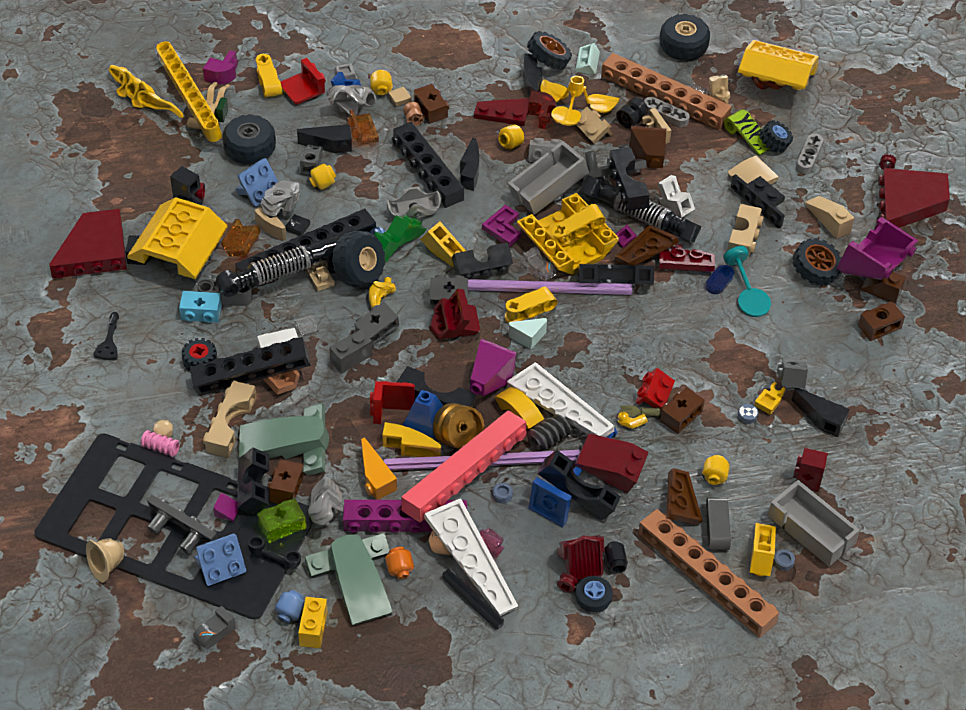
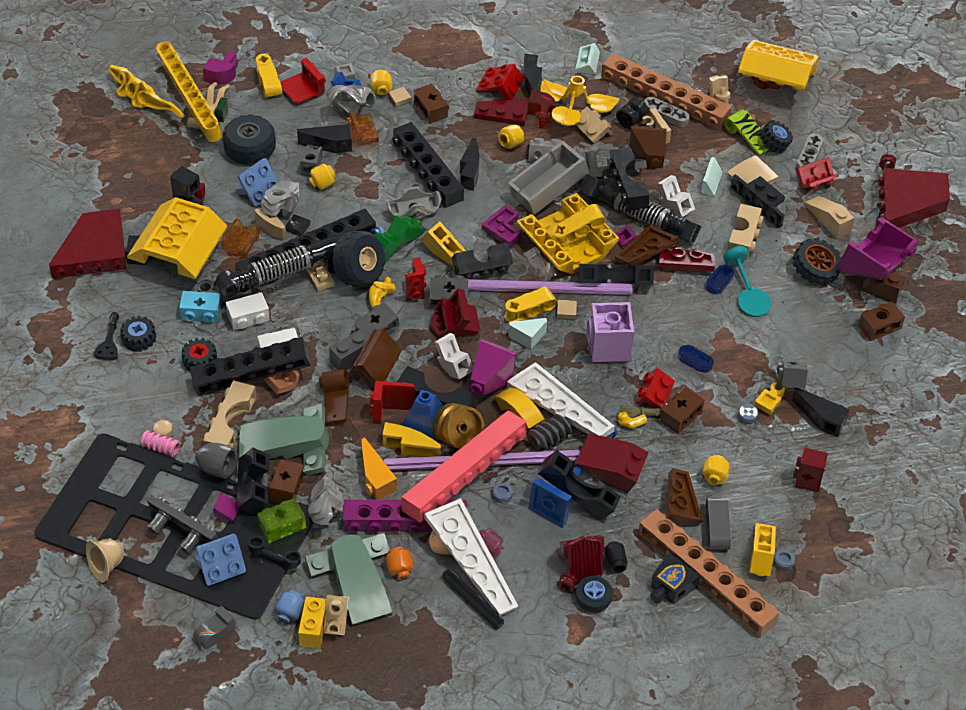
(138, 333): none -> black wheel
(212, 459): none -> dark grey piece
(247, 311): none -> white brick
(335, 615): none -> tan hips
(336, 387): none -> reddish brown door
(377, 357): none -> reddish brown piece
(413, 113): nougat wheel -> none
(415, 281): none -> red bracket
(451, 359): none -> white brick
(505, 78): none -> red bracket
(549, 50): black wheel -> none
(566, 309): none -> tan tile
(610, 332): none -> lavender brick
(673, 580): none -> black torso
(684, 37): black wheel -> none
(695, 358): none -> clear blue tile
(711, 178): none -> light aqua slope
(813, 523): light grey piece -> none
(816, 173): none -> red bracket

